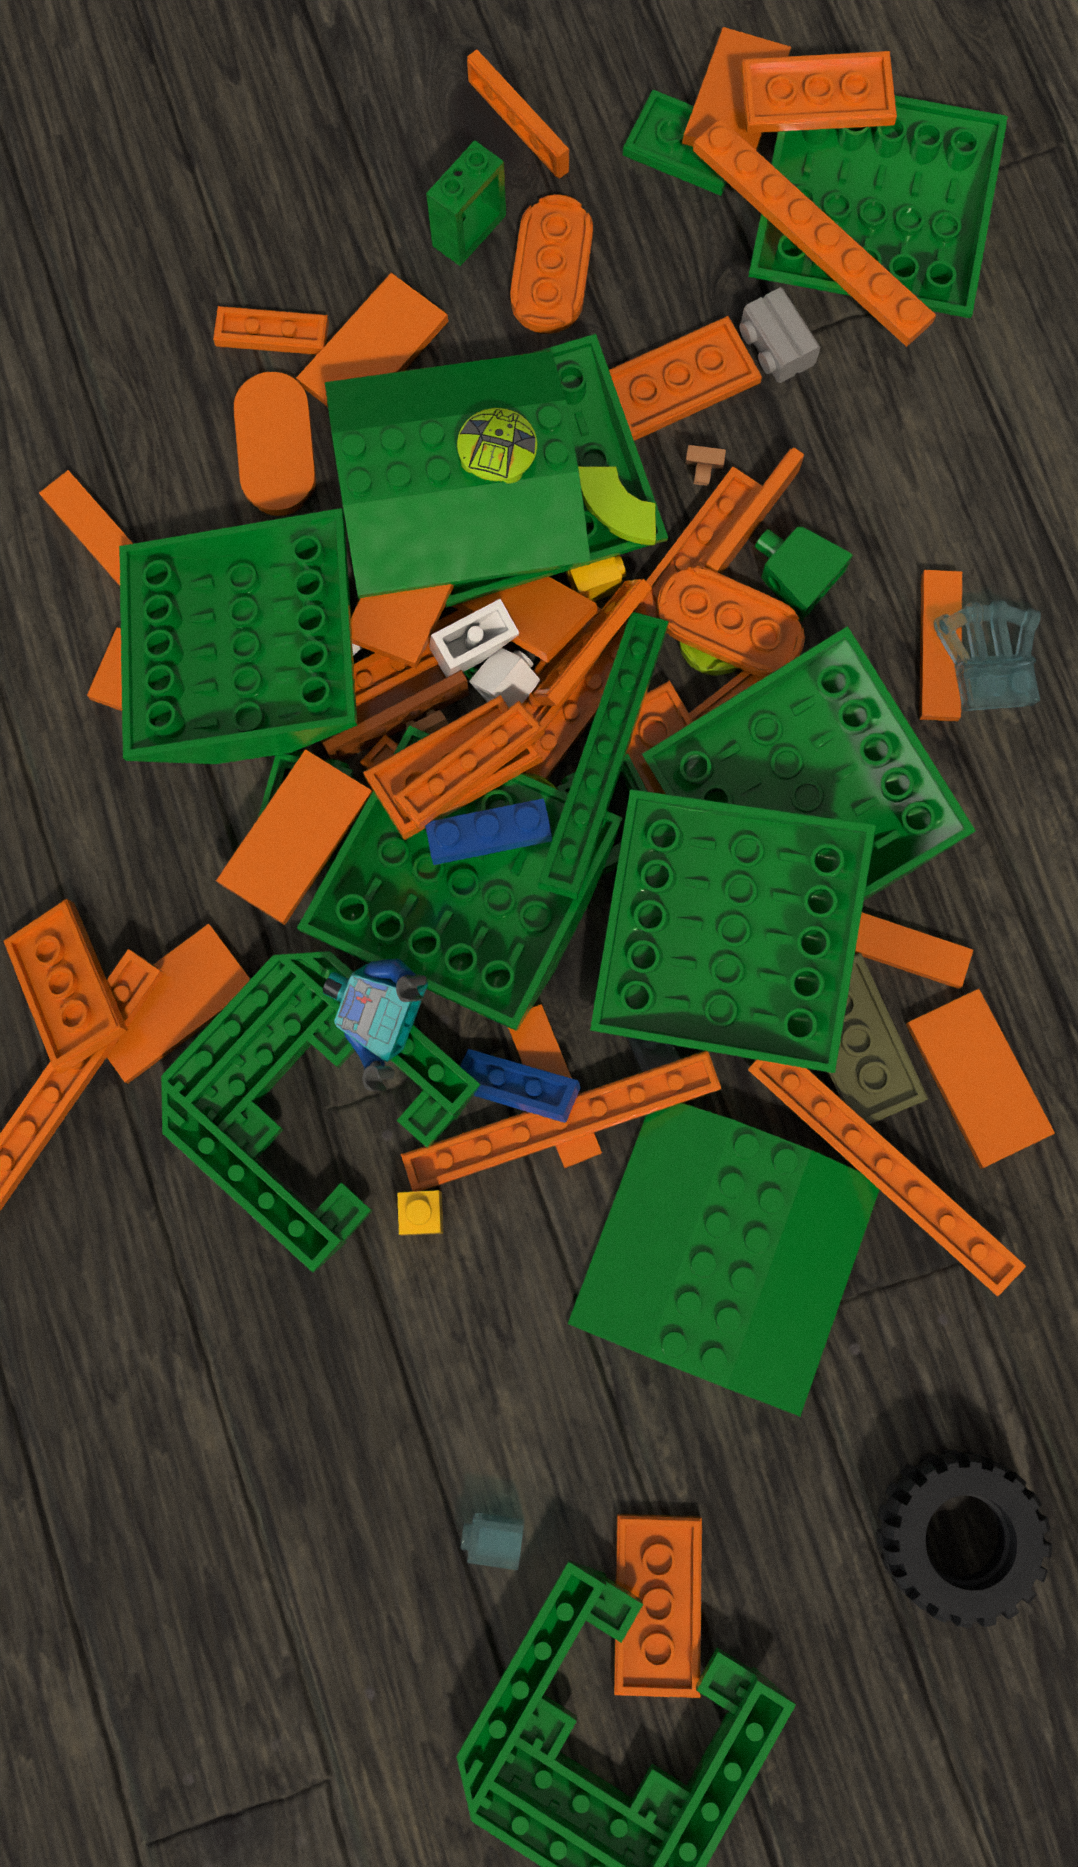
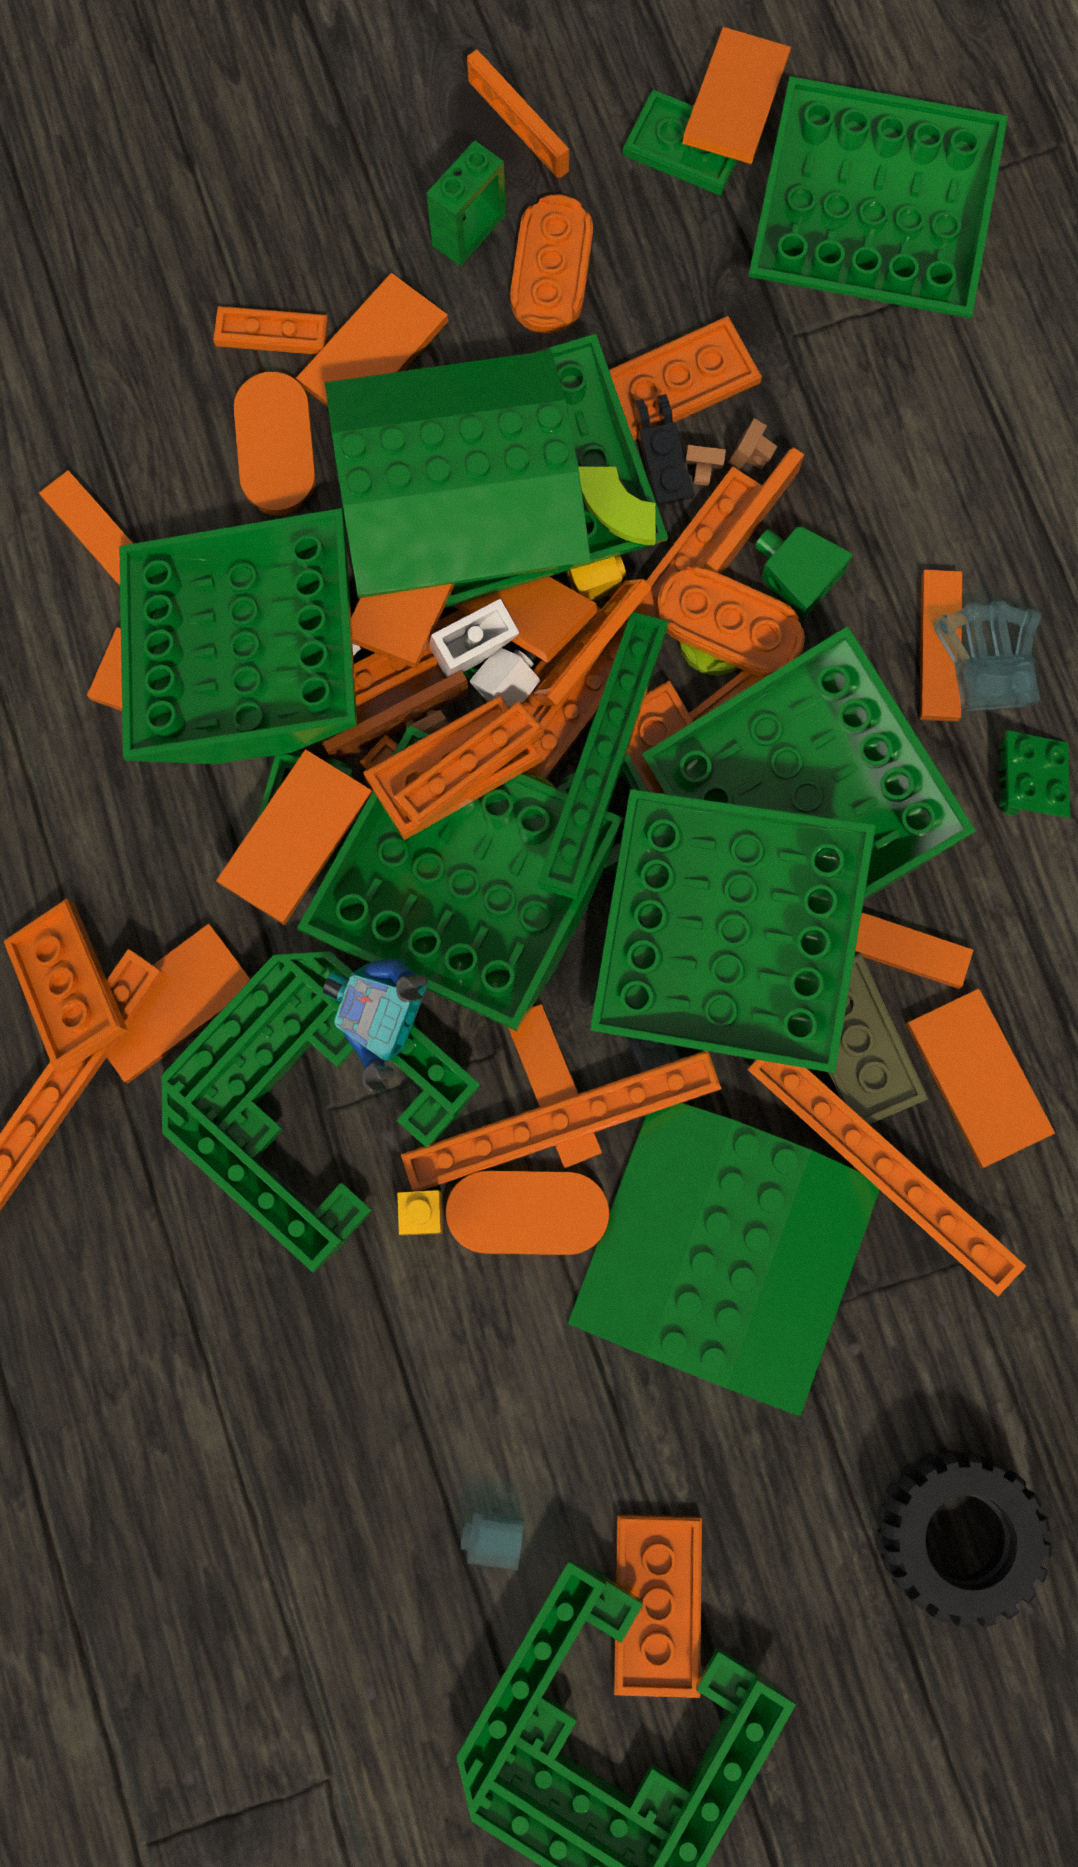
(488, 831): blue plate -> none
(497, 445): lime dish -> none
(521, 1086): blue plate -> none
(527, 1212): none -> orange tile
(663, 454): none -> black hinge
(752, 447): none -> medium nougat tile
(779, 335): light grey brick -> none
(814, 232): orange plate -> none
(818, 92): orange tile -> none
(1034, 774): none -> green hinge

